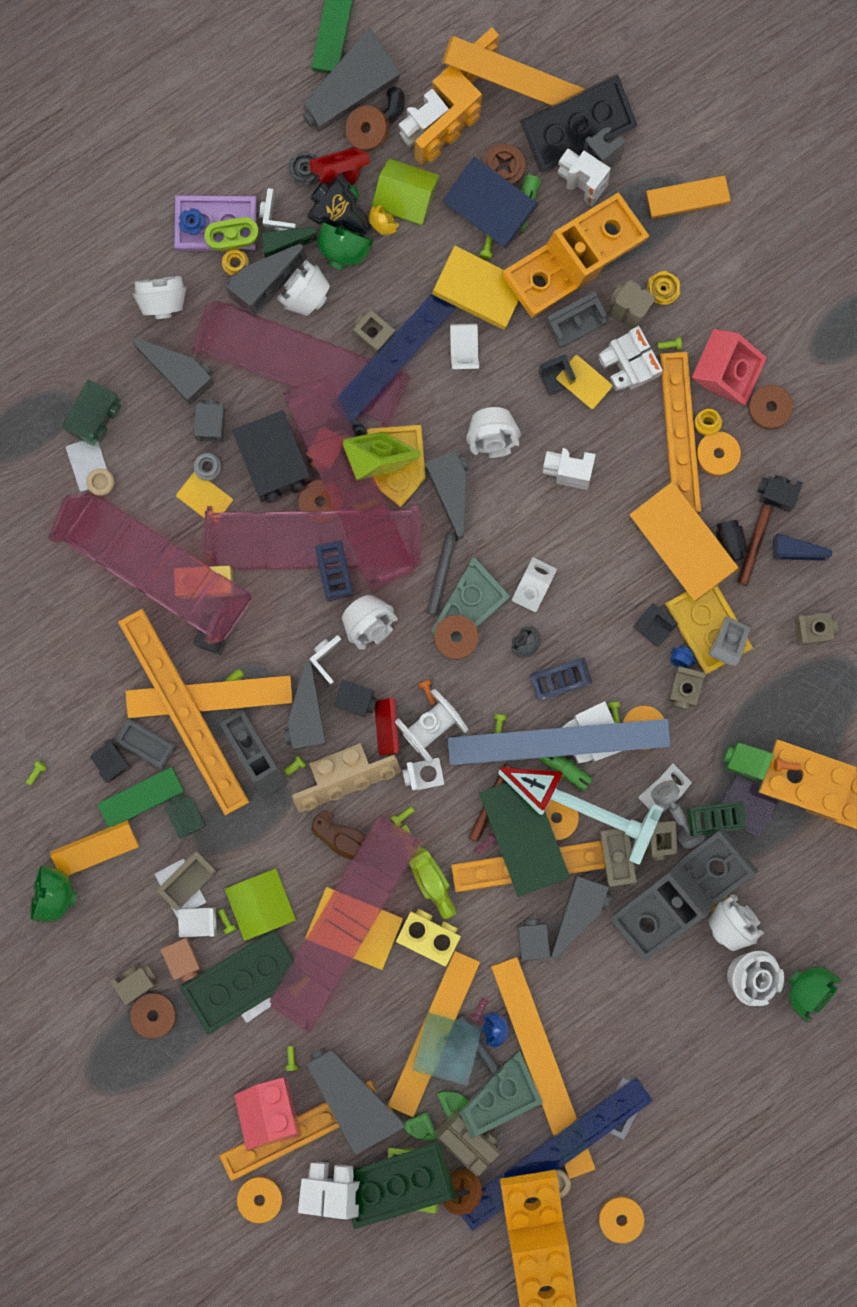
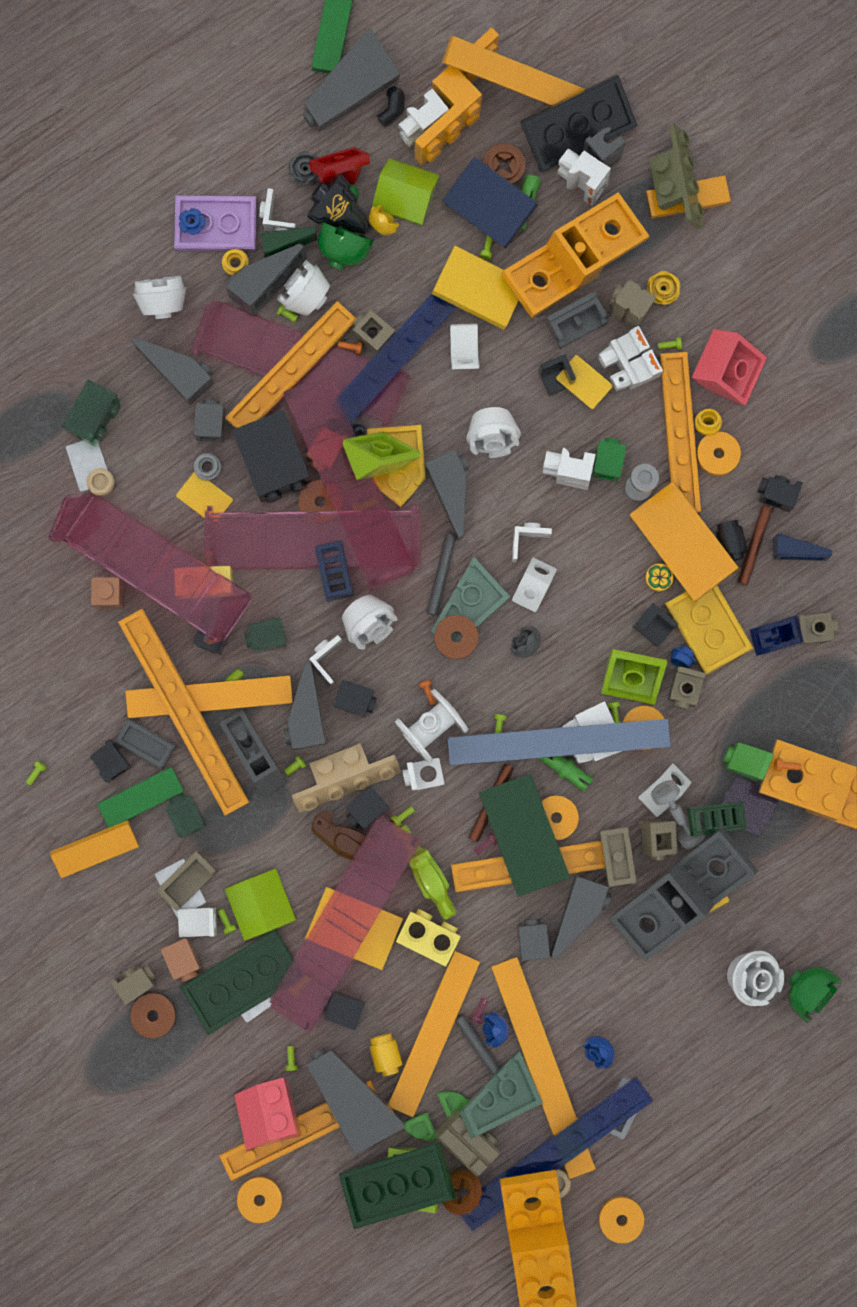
(52, 895): green cylinder -> none
(107, 593): none -> nougat brick
(231, 231): lime plate -> none
(265, 635): none -> clear green brick
(288, 314): none -> lime piece
(293, 366): none -> light orange tile
(327, 1195): white hips -> none
(343, 1010): none -> black brick
(356, 347): none -> orange piece
(359, 119): dark orange piece -> none
(366, 808): none -> black brick
(385, 1054): none -> yellow brick
(386, 727): red slope -> none
(447, 1048): clear light blue slope -> none
(528, 530): none -> white bracket
(540, 787): light aqua piece -> none
(583, 670): dark blue slope -> none
(599, 1051): none -> blue plate
(609, 459): none -> green brick
(633, 676): none -> lime slope
(641, 482): none -> light grey wheel
(659, 577): none -> tile
(675, 178): none -> olive bracket
(729, 642): light grey slope -> none
(734, 924): white cone -> none
(776, 636): none -> clear blue slope
(779, 398): dark orange piece -> none

